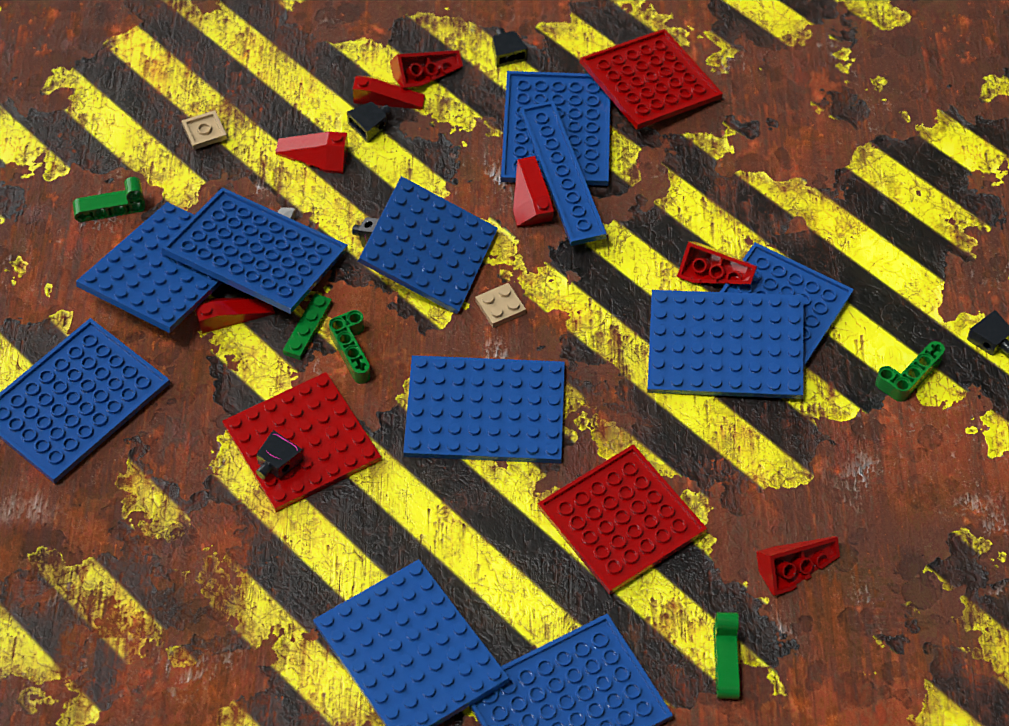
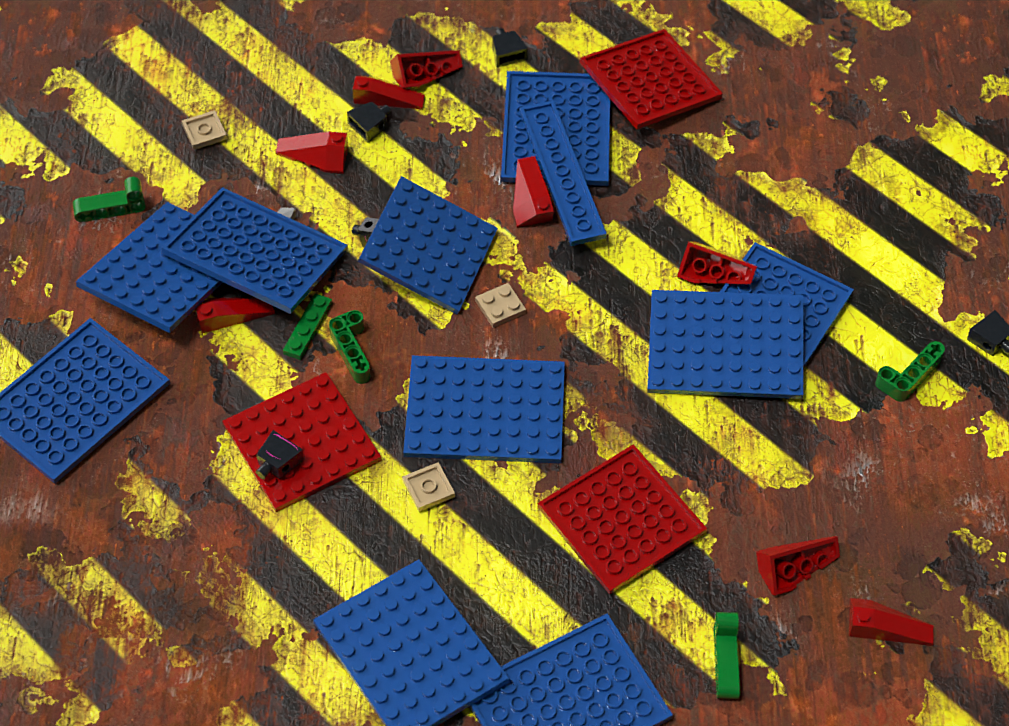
(428, 486): none -> tan plate
(880, 622): none -> red wedge

